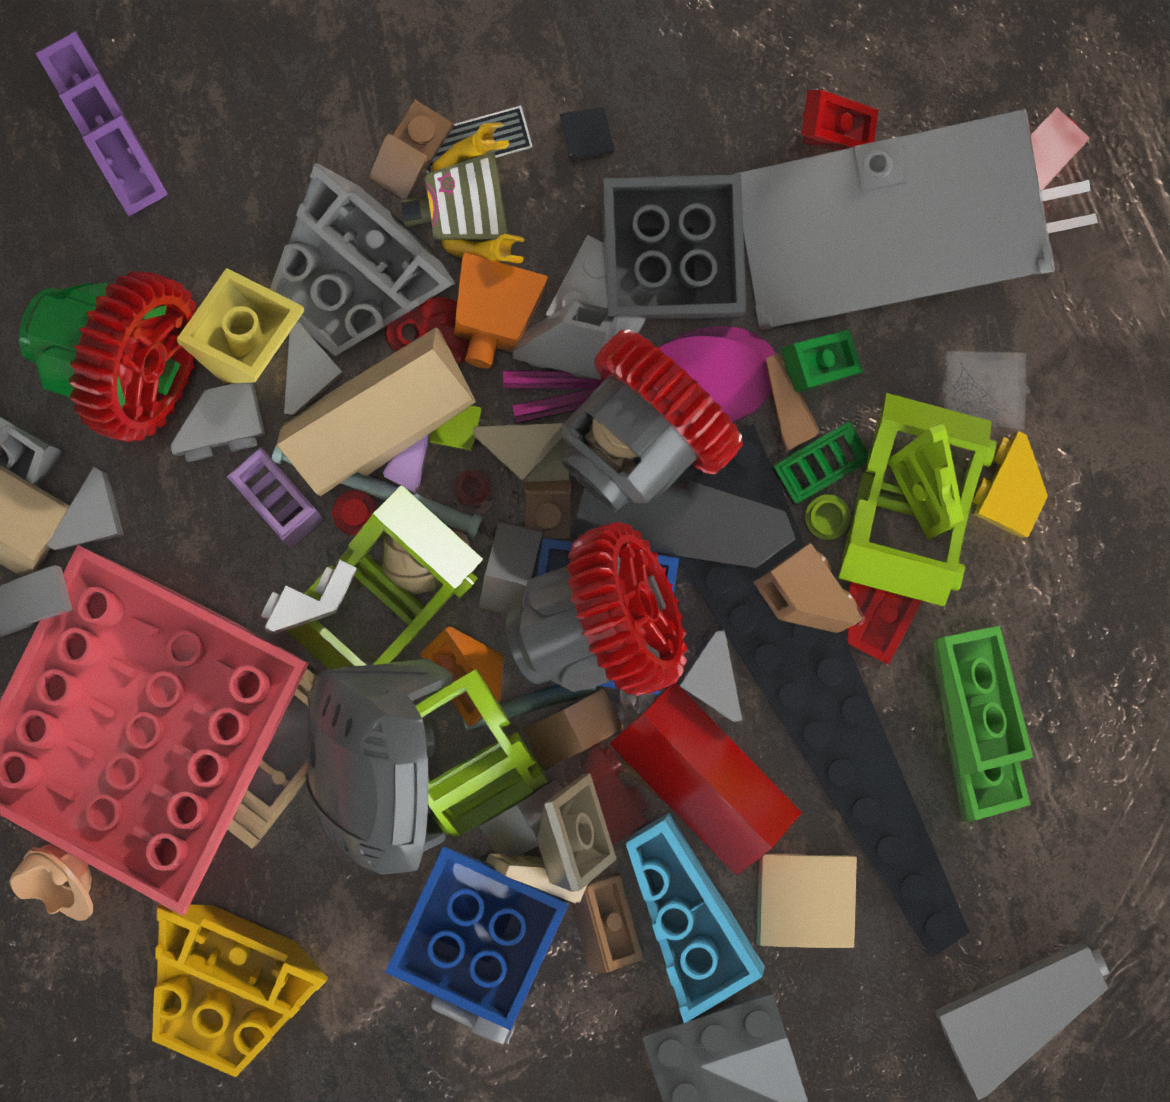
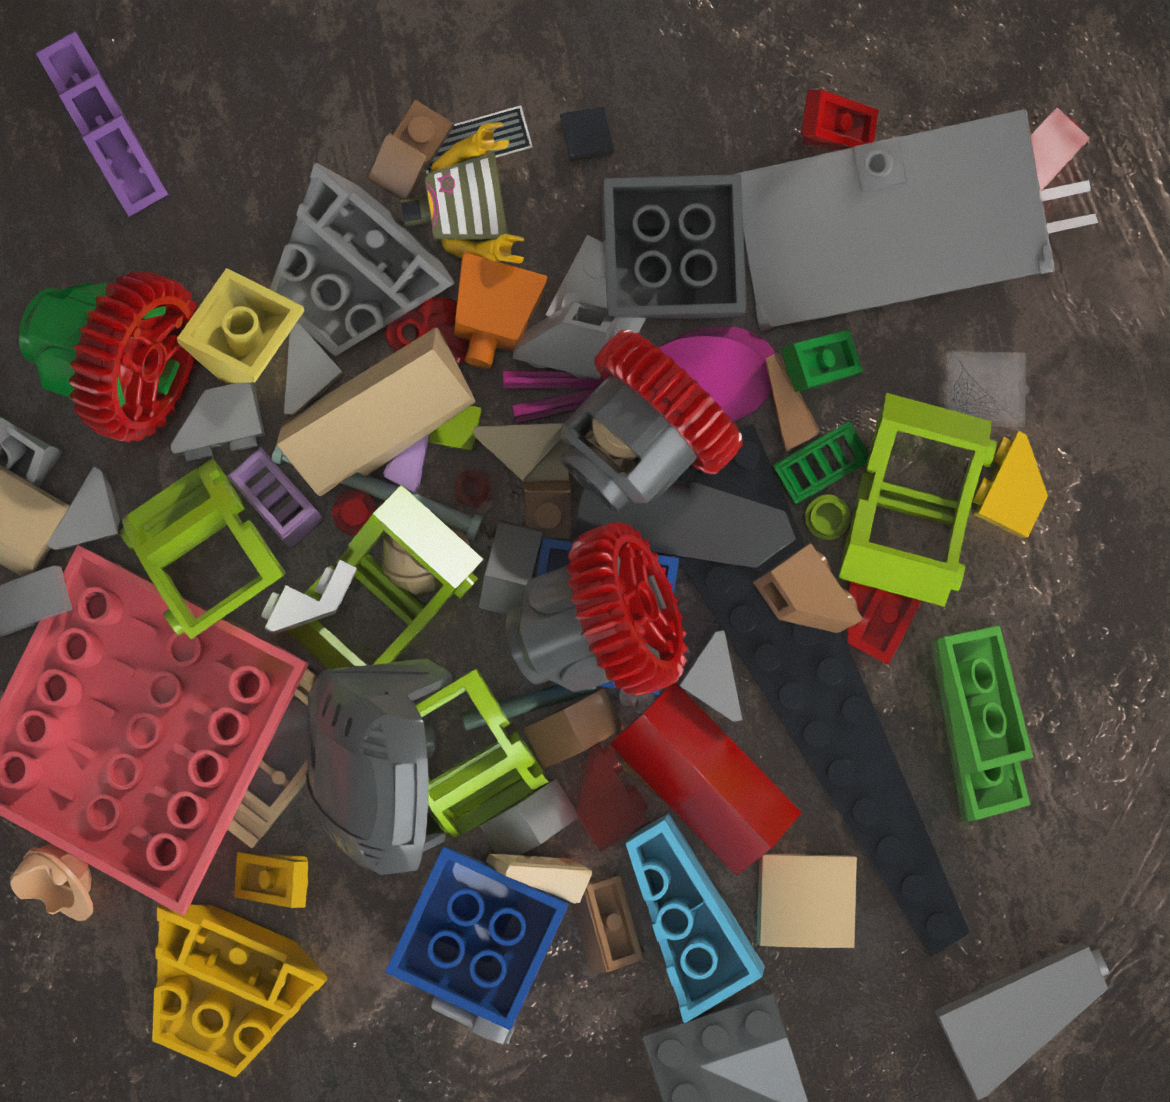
(181, 520): none -> lime window
(272, 878): none -> yellow slope
(460, 656): orange slope -> none
(574, 836): dark tan slope -> none
(929, 481): lime wing -> none

